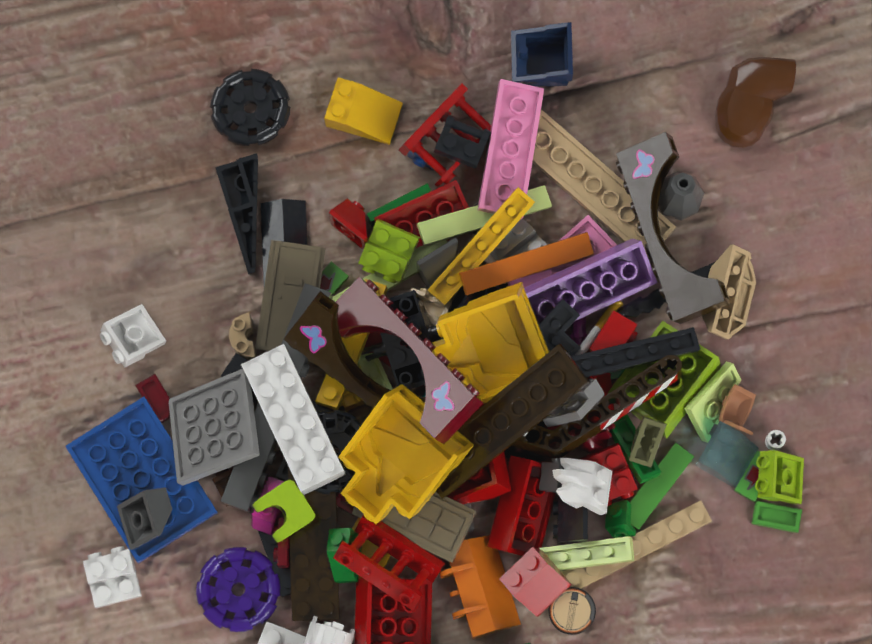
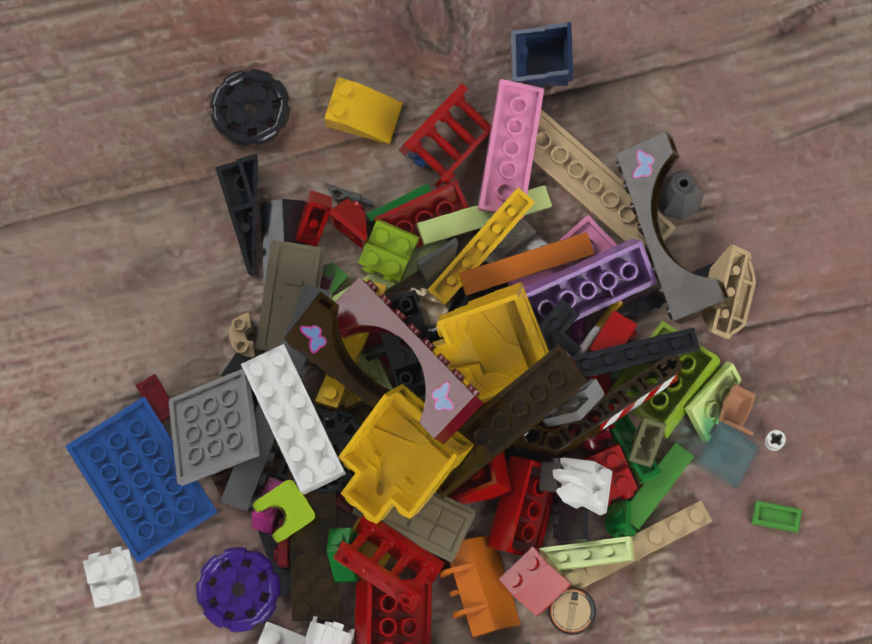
(131, 336): white plate -> none
(145, 516): dark grey slope -> none
(314, 218): none -> red slope
(352, 196): none -> dark grey hand
(459, 148): black plate -> none
(746, 485): bright green tile -> none
(749, 98): reddish brown piece -> none
(780, 477): lime plate -> none

